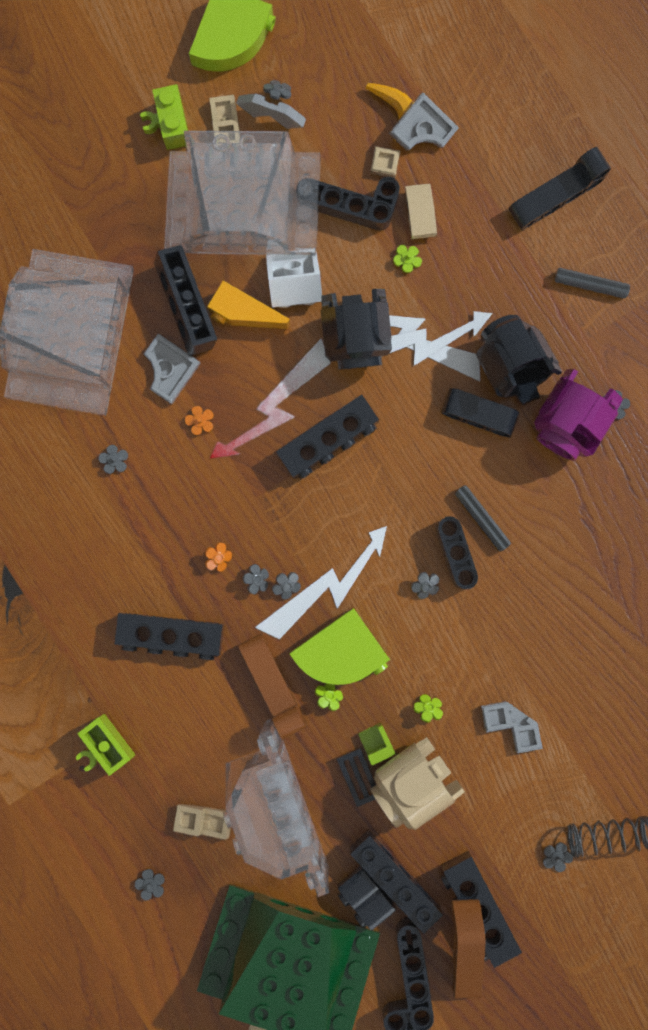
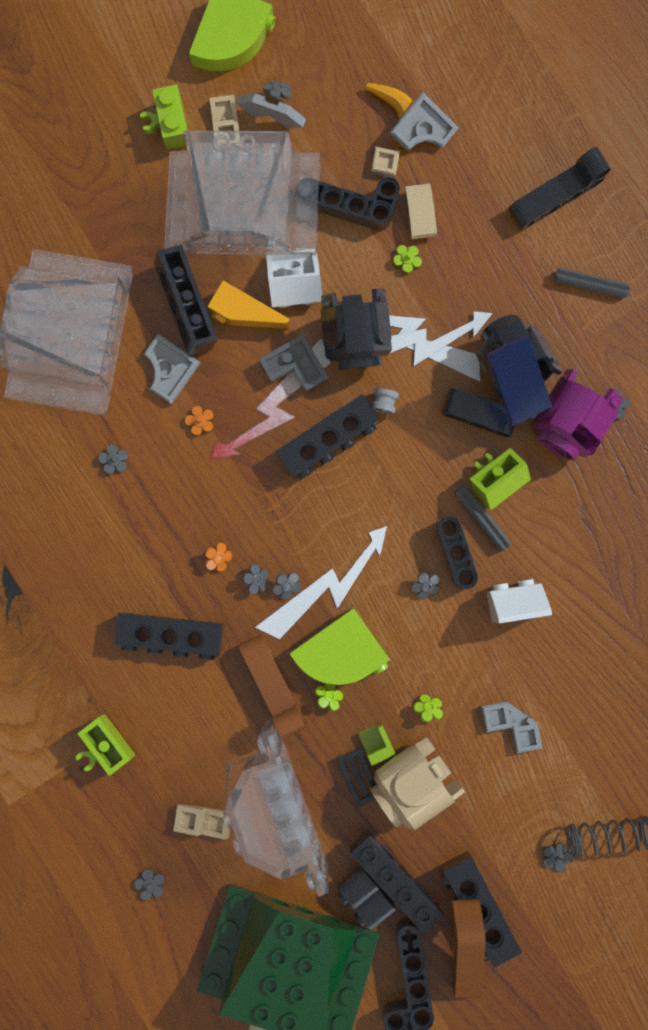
(295, 357): none -> dark grey plate
(384, 401): none -> light grey wheel
(499, 478): none -> lime brick
(518, 602): none -> white slope
(519, 380): none -> clear blue piece

